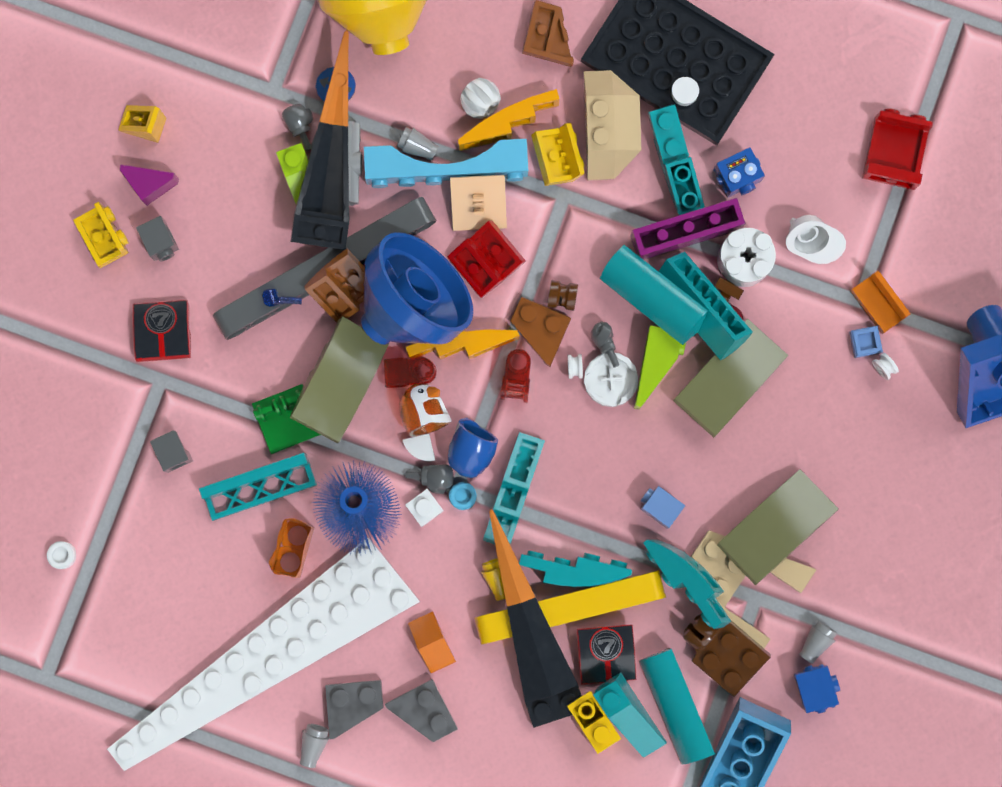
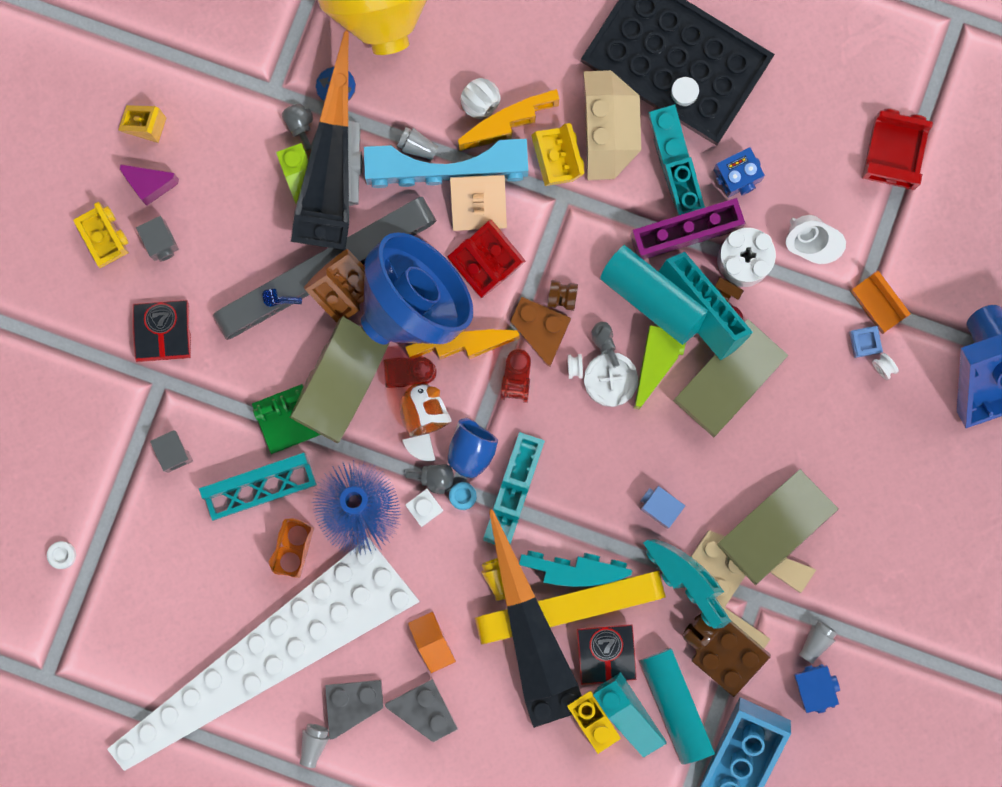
(546, 35): dark orange wing -> none

